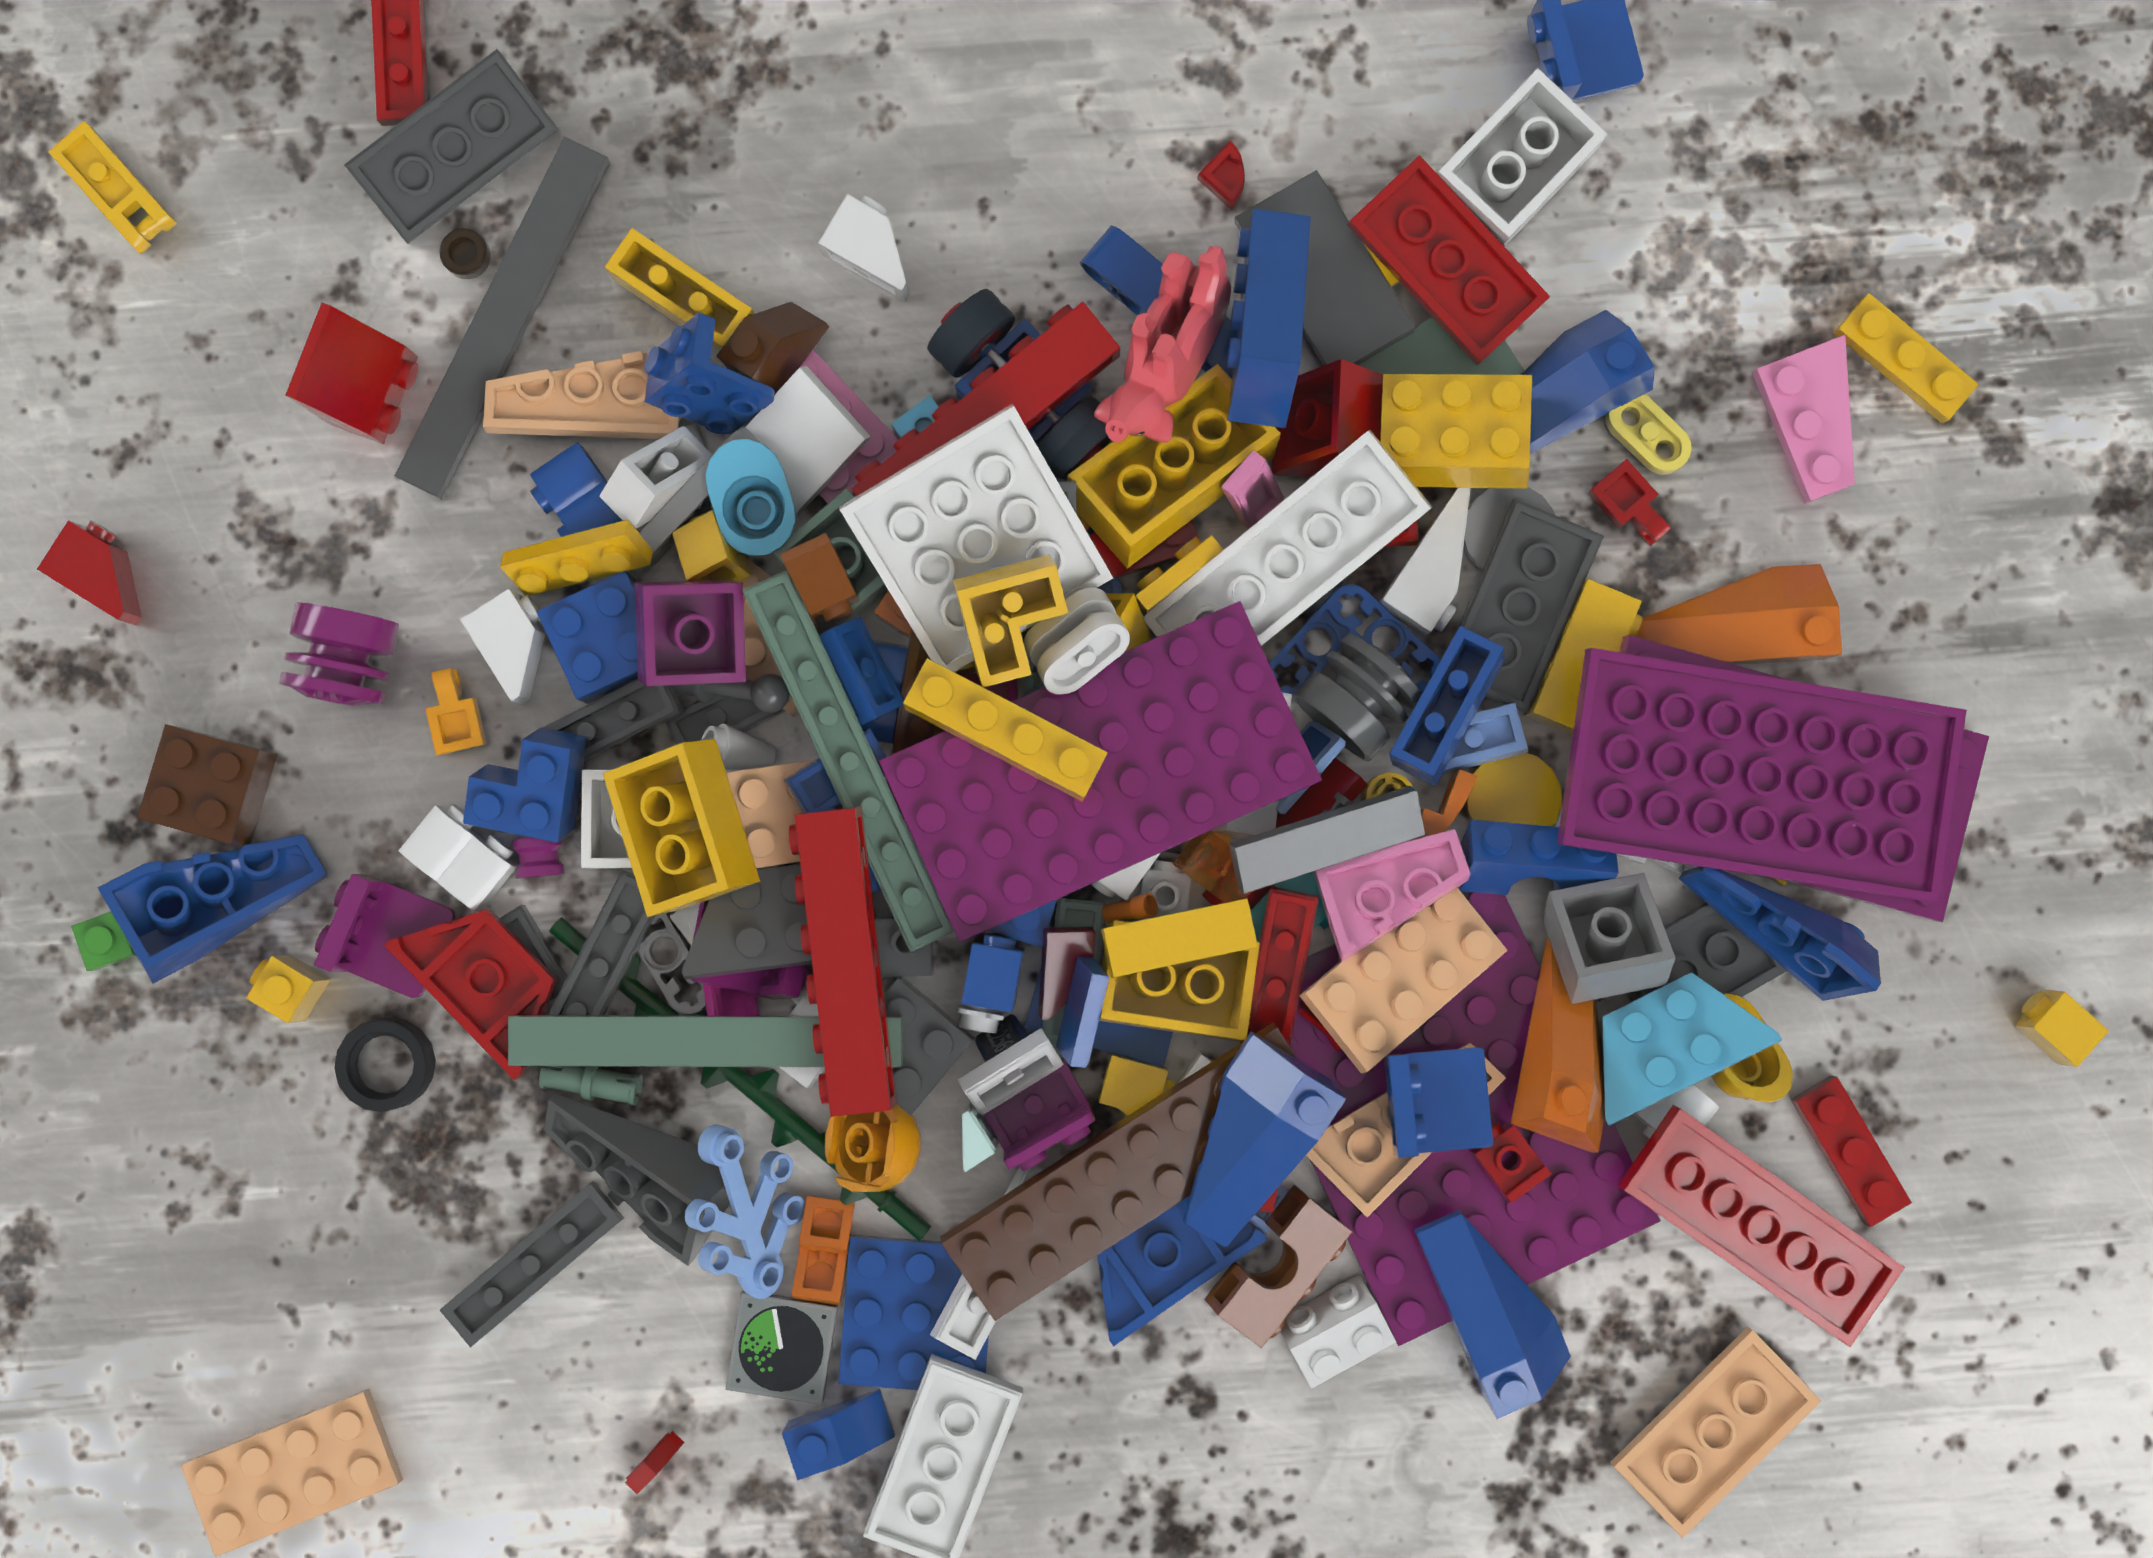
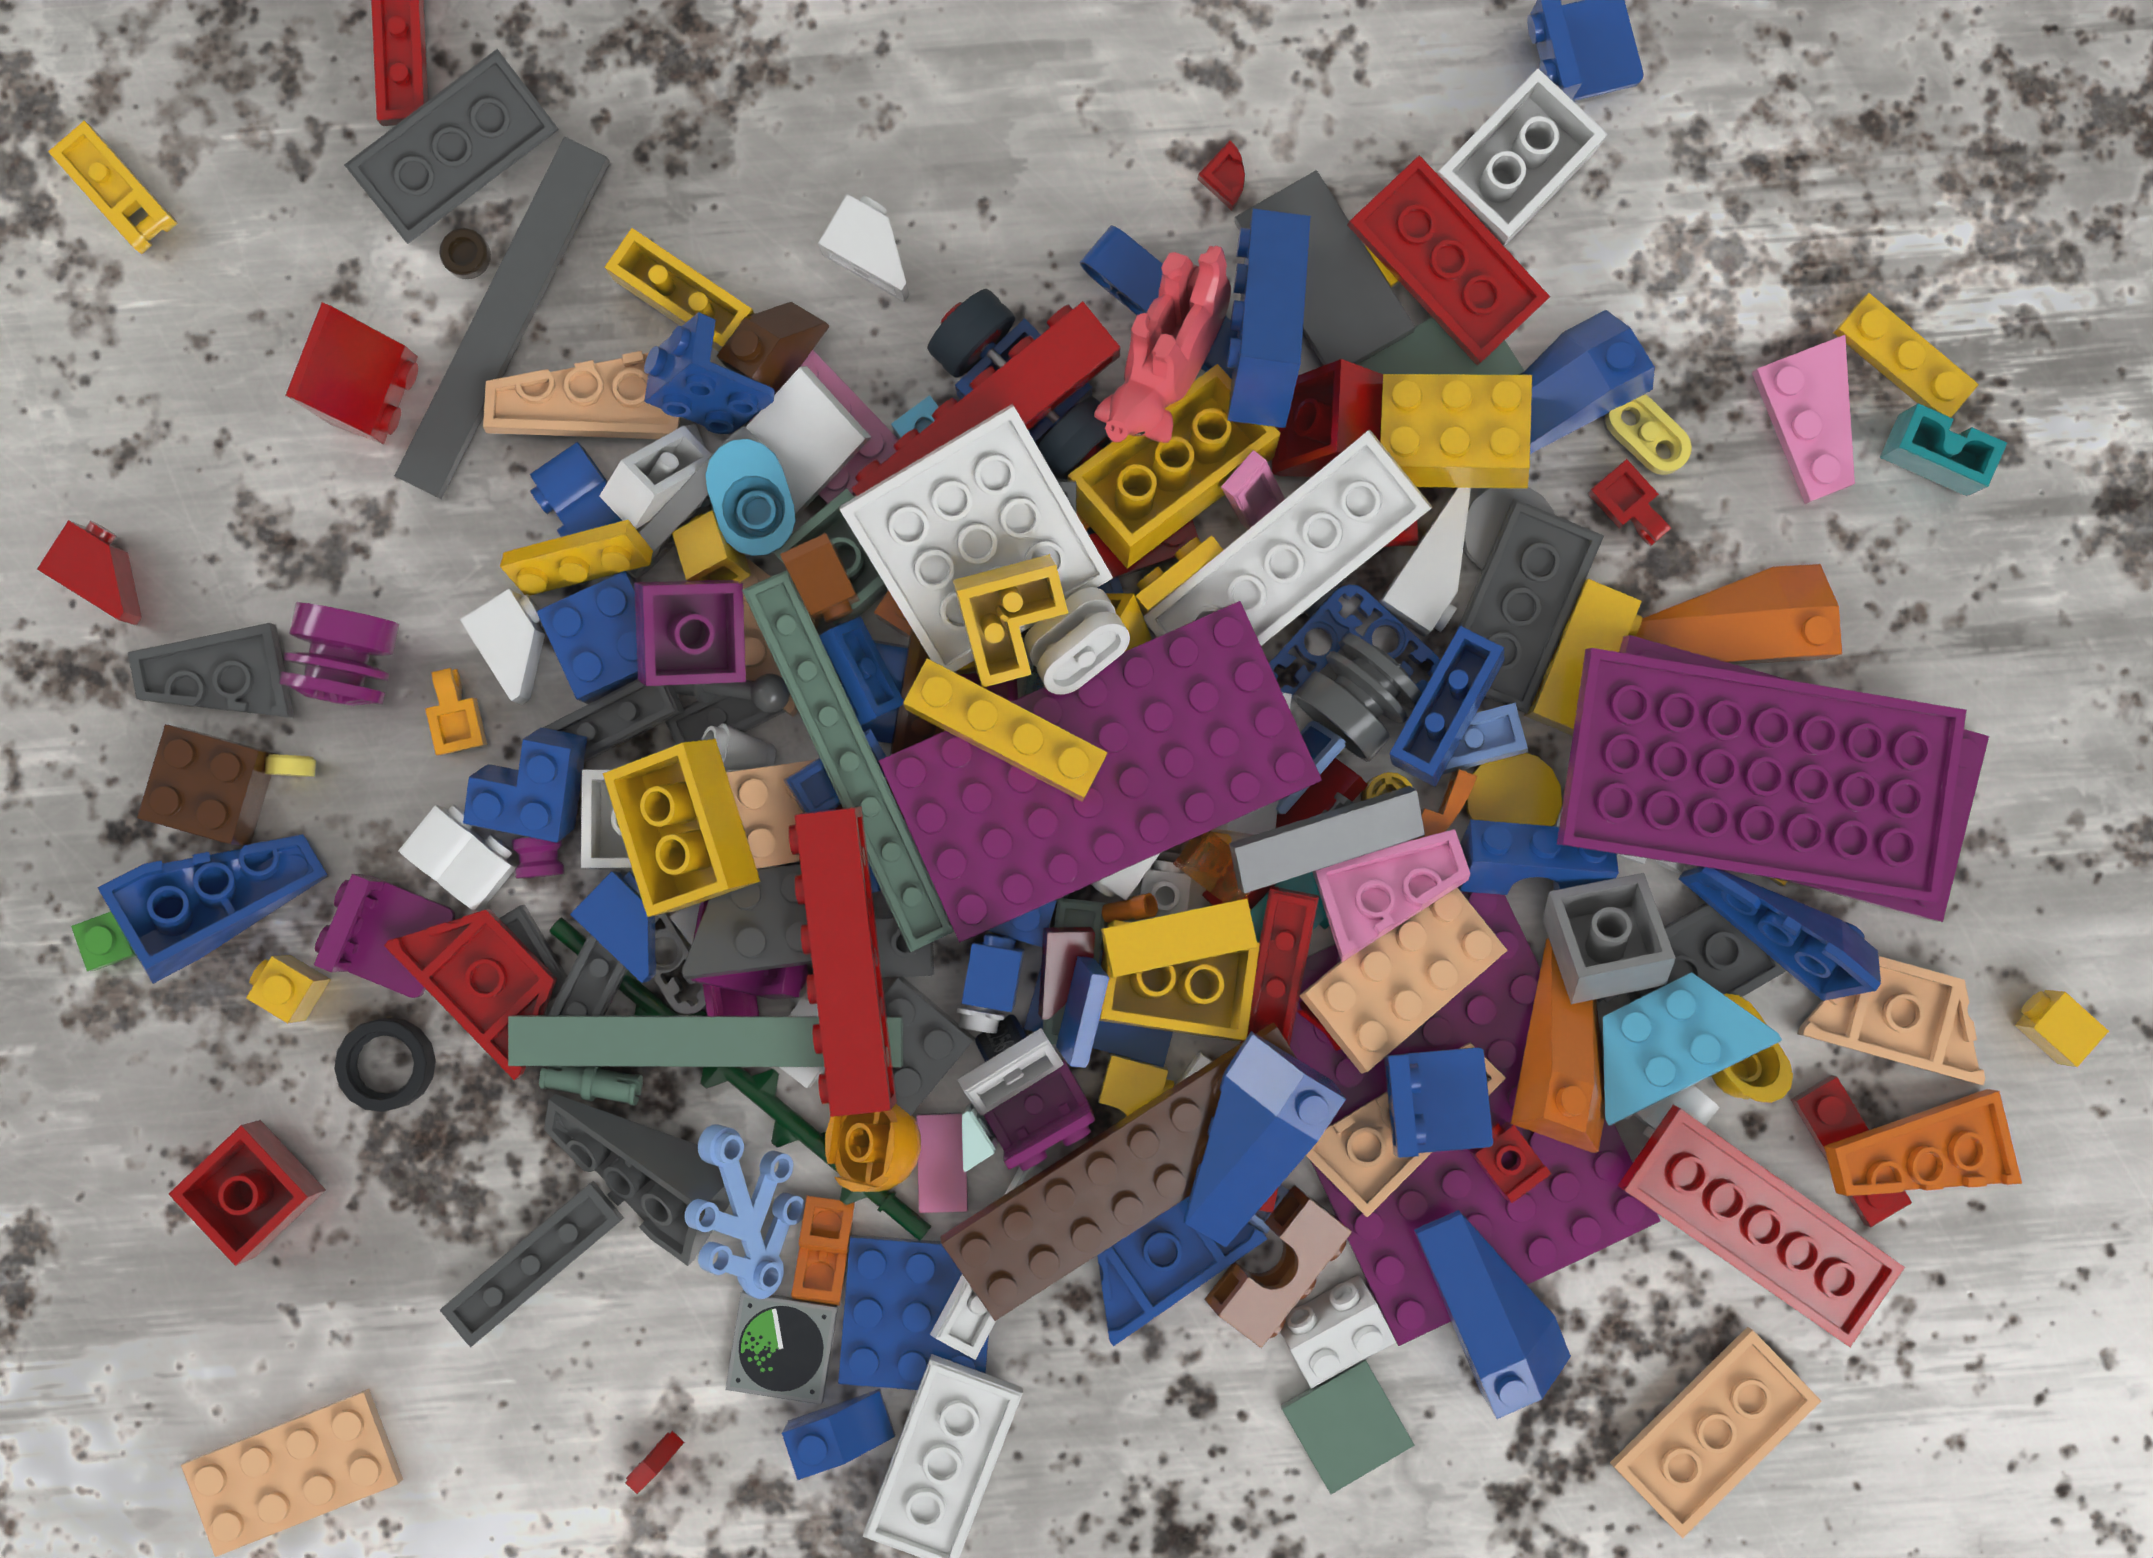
(216, 671): none -> dark grey wing
(247, 1192): none -> red brick
(290, 765): none -> light yellow tile
(620, 923): none -> blue slope
(940, 1164): none -> bright pink tile
(1347, 1426): none -> sand green tile
(1909, 1019): none -> light nougat wing
(1929, 449): none -> teal brick
(1931, 1150): none -> orange wing

